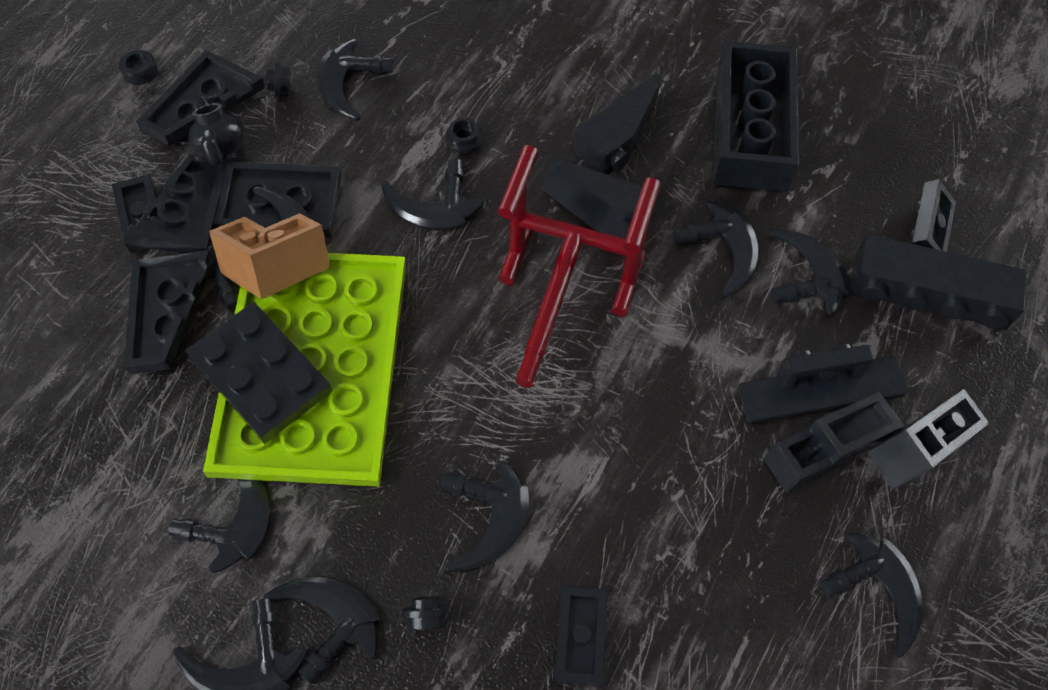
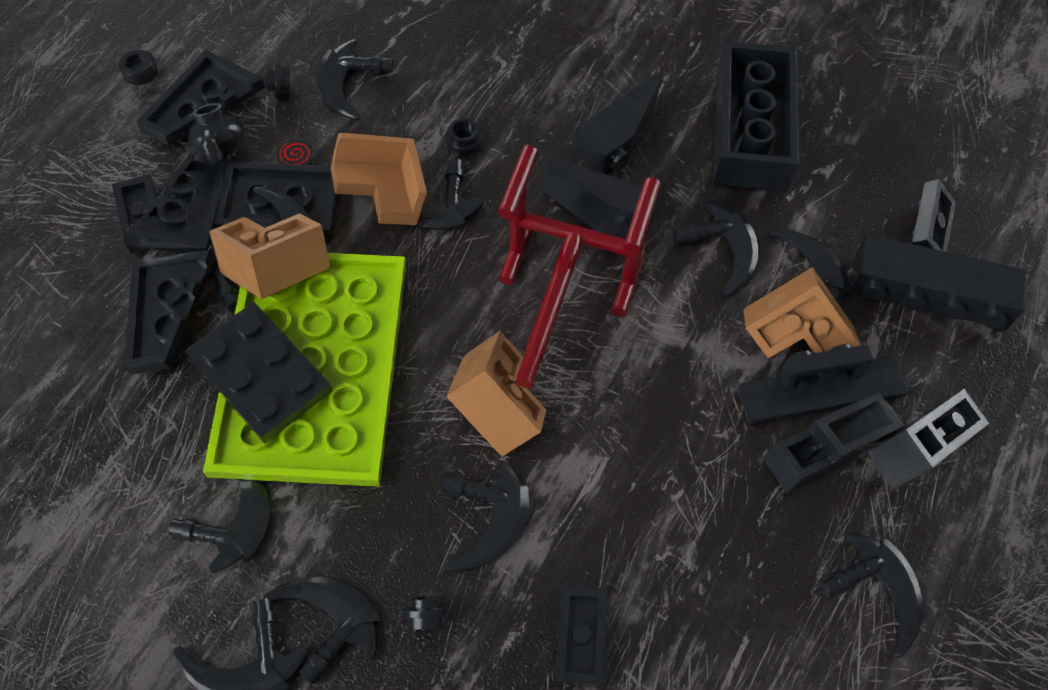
(295, 152): none -> black tile
(381, 169): none -> medium nougat panel
(492, 399): none -> medium nougat panel
(797, 312): none -> medium nougat panel

